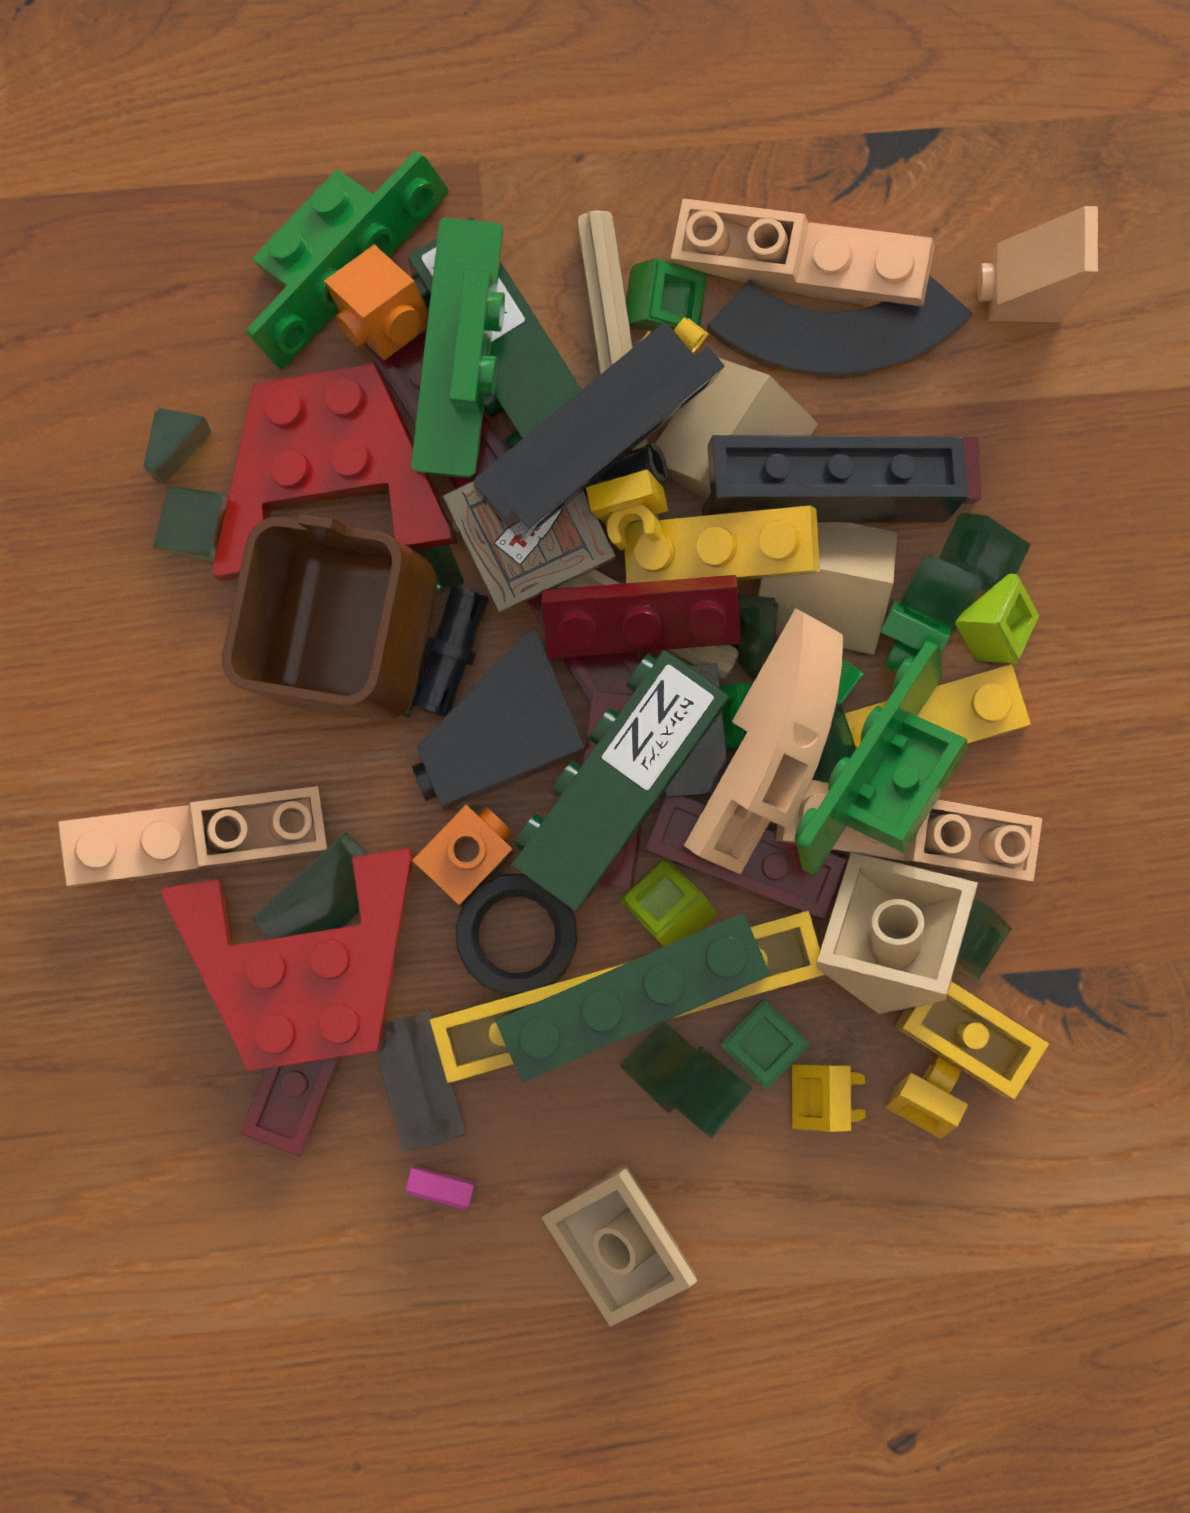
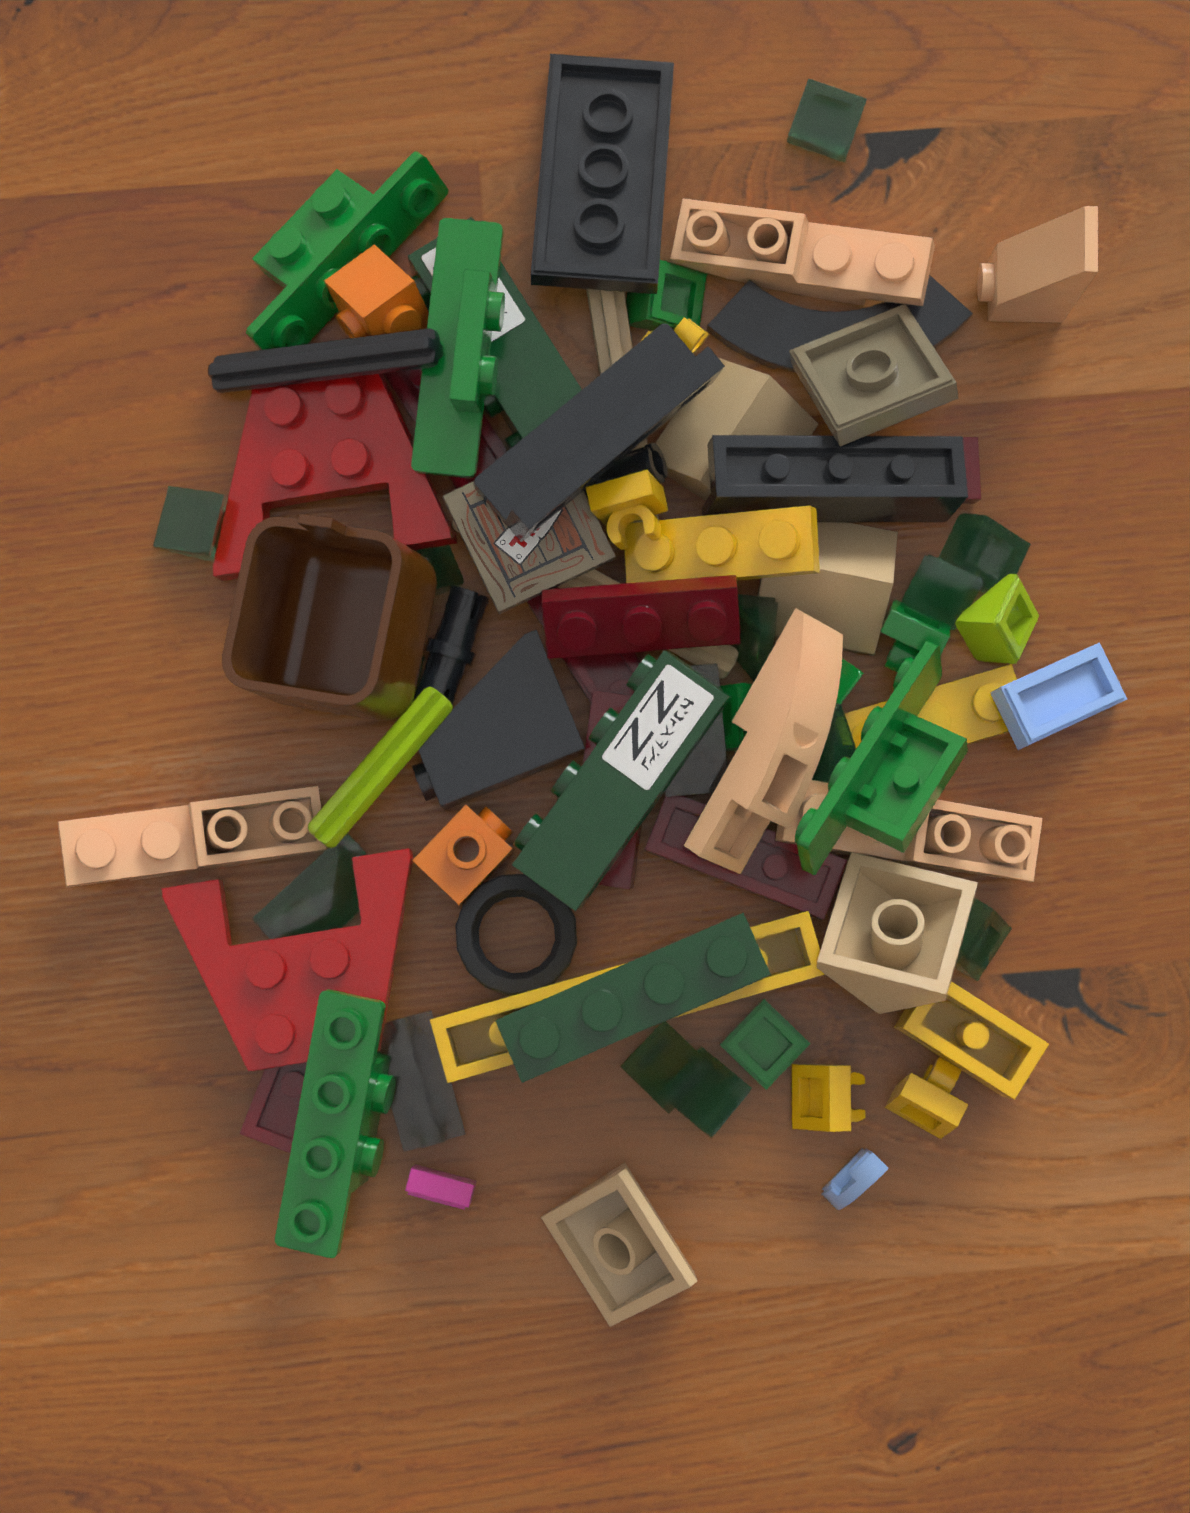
(173, 441): clear green slope -> none
(326, 361): none -> black axle
(335, 1123): none -> green bracket
(380, 767): none -> lime axle
(602, 174): none -> black tile
(668, 904): lime slope -> none
(826, 120): none -> clear green tile
(854, 1179): none -> light blue tile
(873, 374): none -> dark tan tile
(1058, 696): none -> light blue tile

